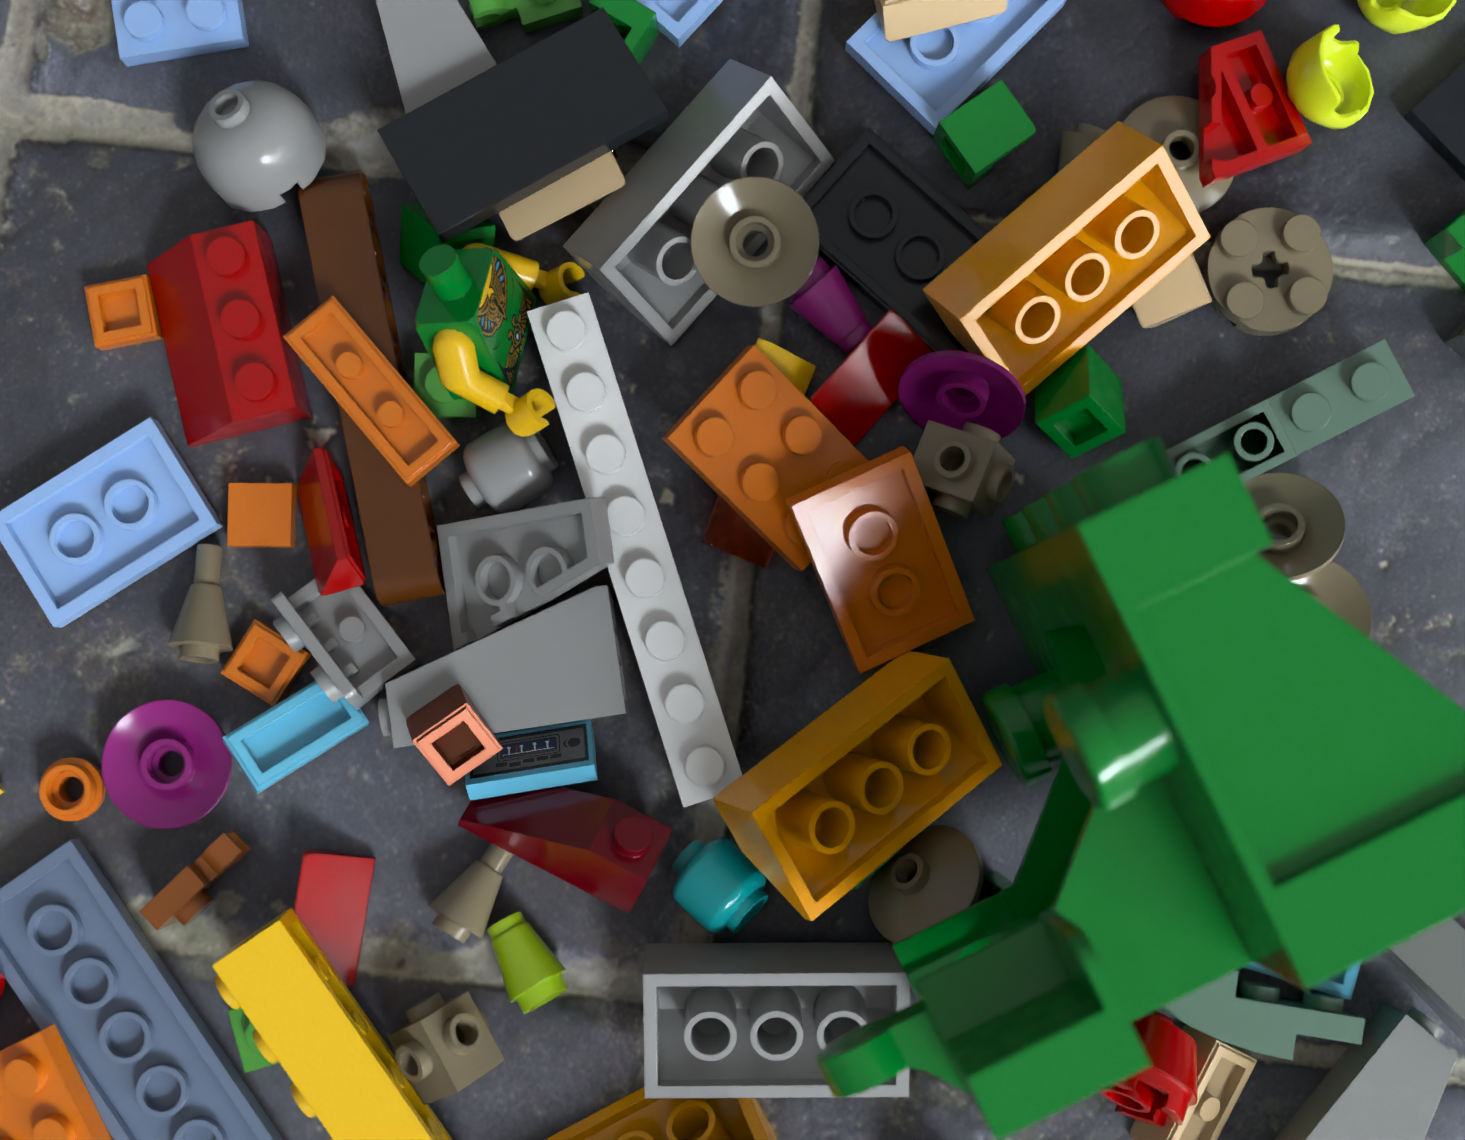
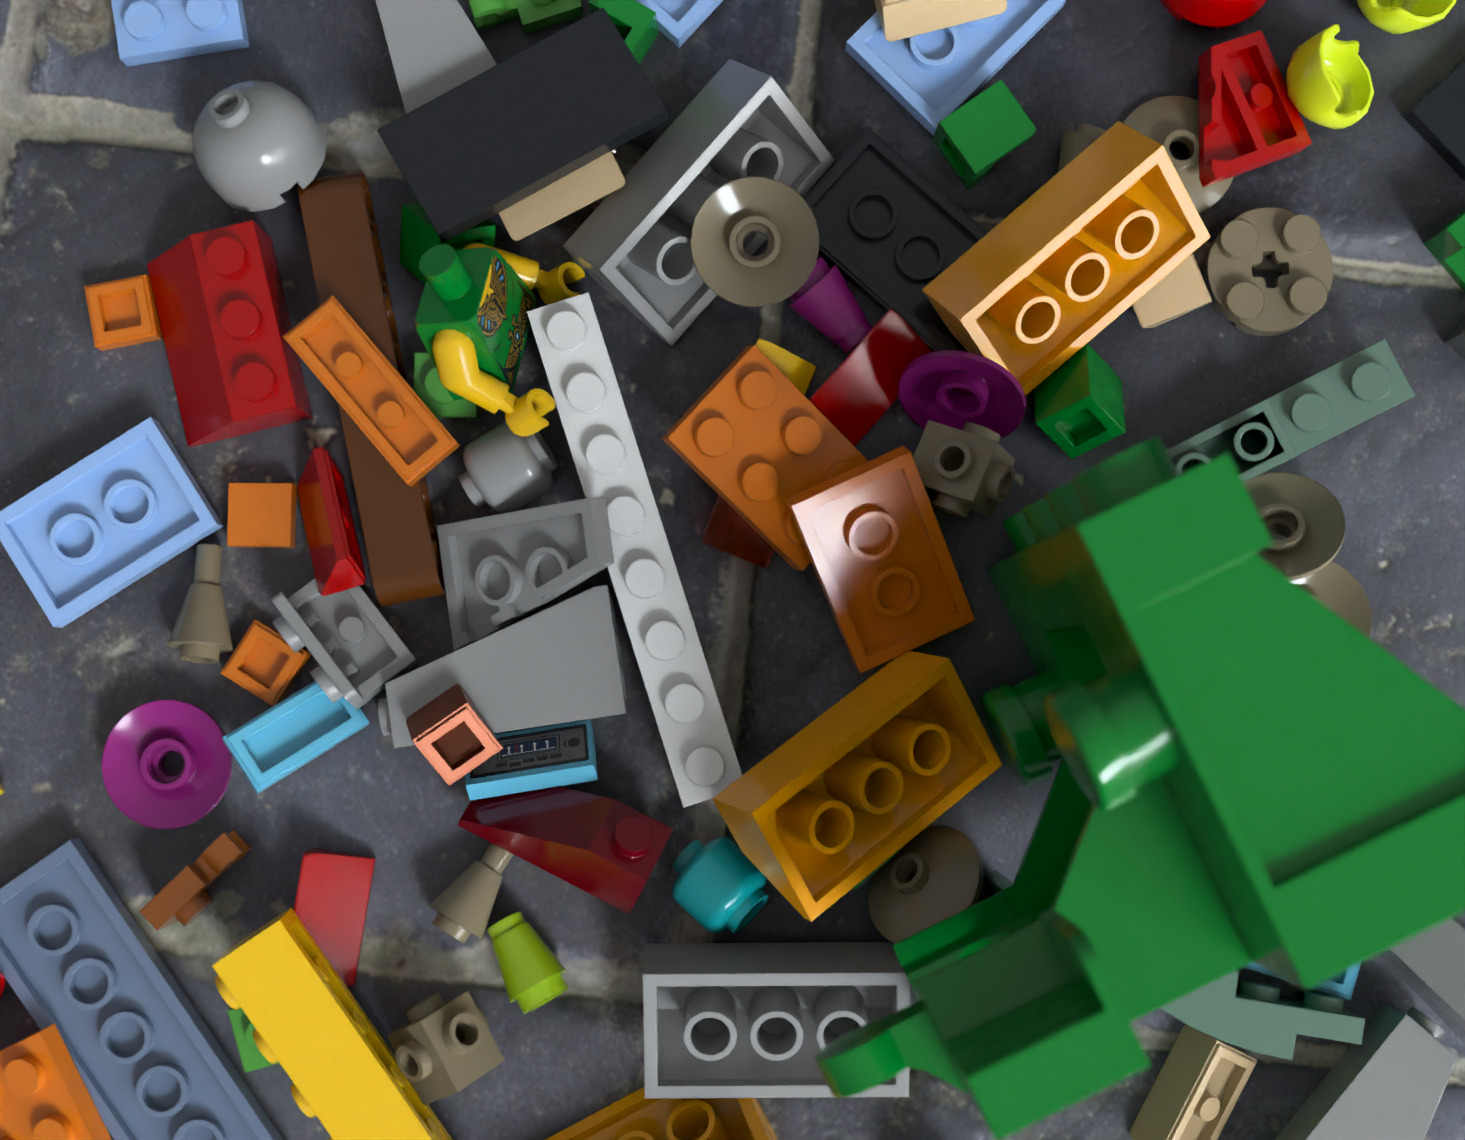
(53, 789): orange plate -> none
(1167, 1084): red cone -> none

